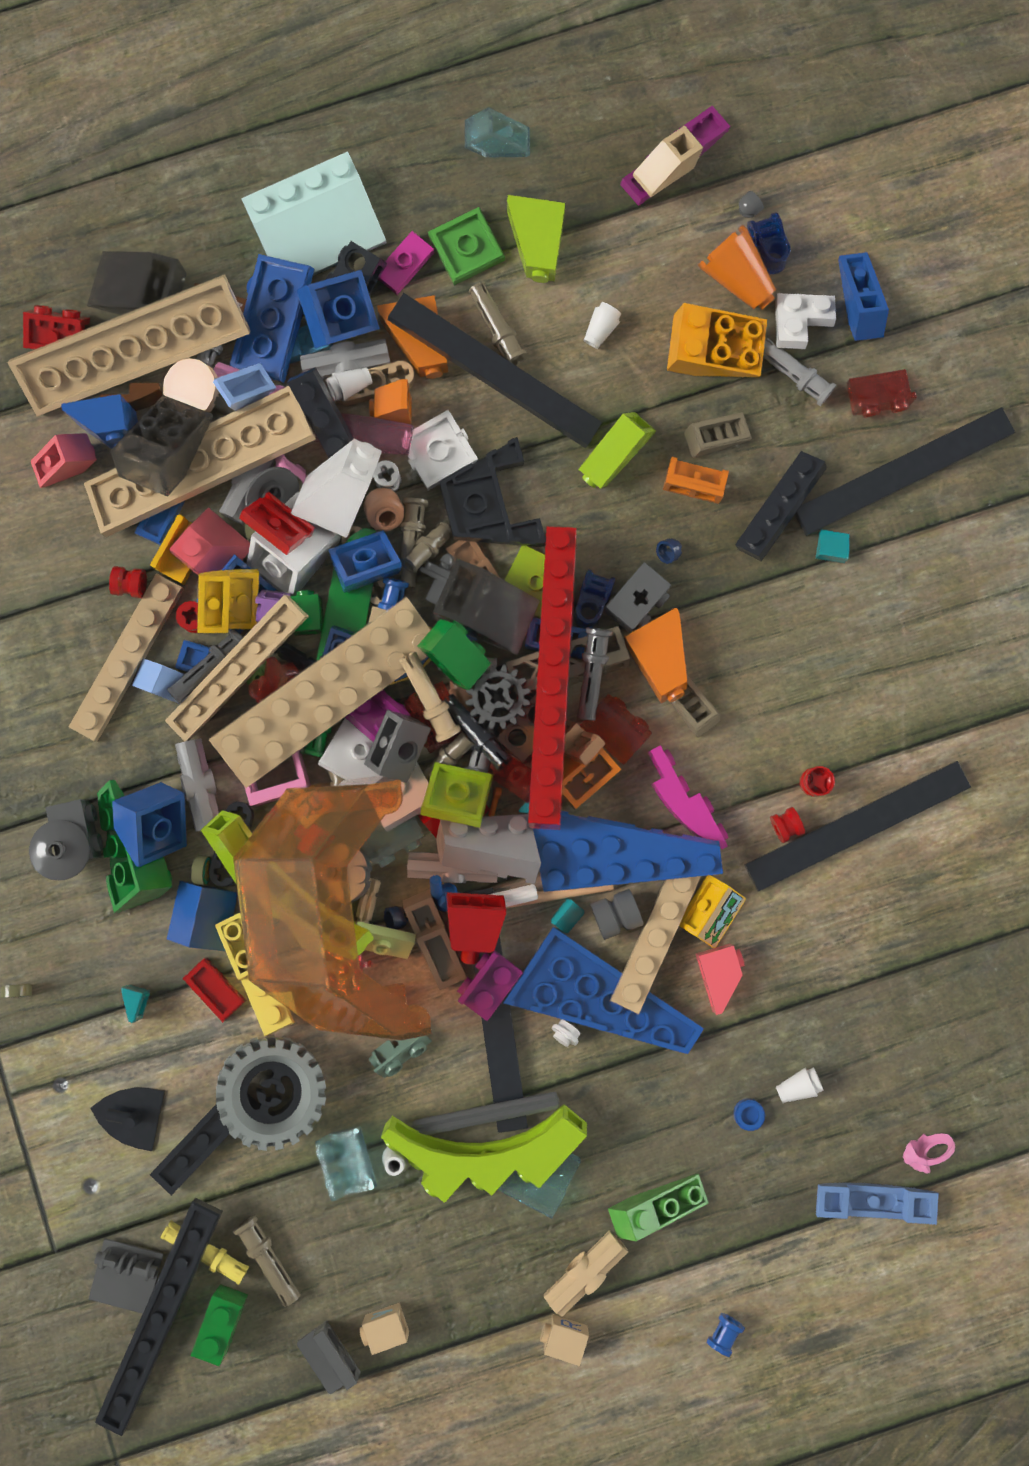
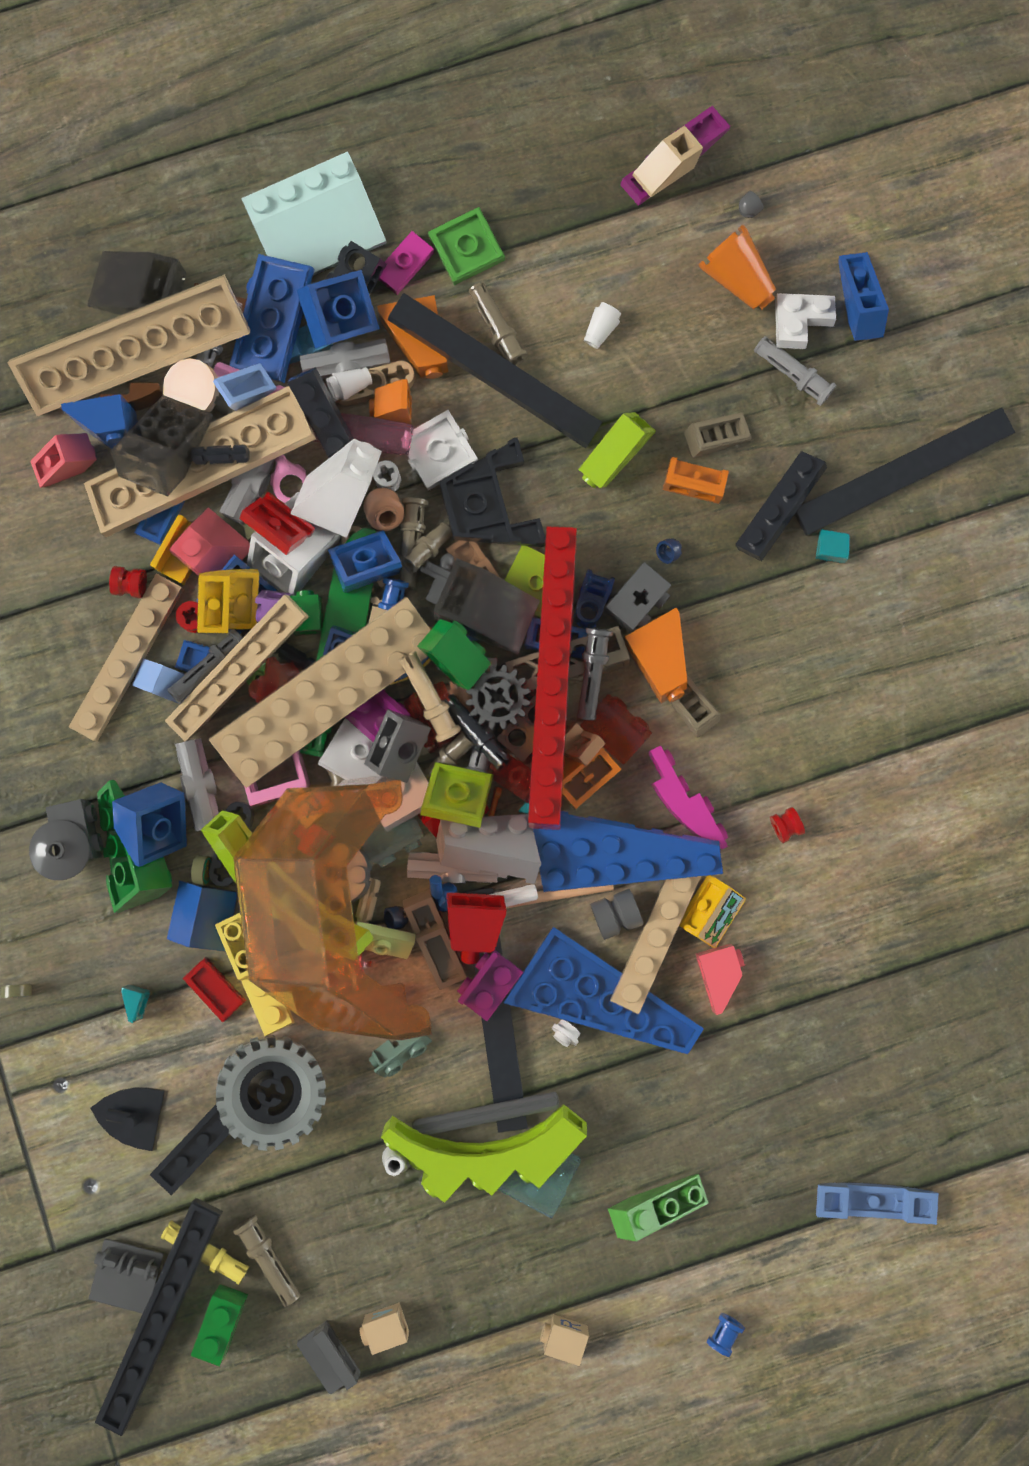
(45, 327): red bracket -> none
(220, 454): none -> black axle
(277, 481): dark grey dish -> none
(345, 1163): clear light blue bracket -> none
(496, 135): clear light blue slope -> none
(537, 233): lime slope -> none
(567, 915): teal slope -> none
(585, 1273): tan piece -> none
(716, 343): light orange slope -> none
(749, 1114): blue tile -> none
(770, 238): clear blue piece -> none
(800, 1086): white cone -> none
(821, 778): red wheel -> none
(857, 826): black tile -> none
(880, 393): clear red bracket -> none
(916, 1151): bright pink piece -> none

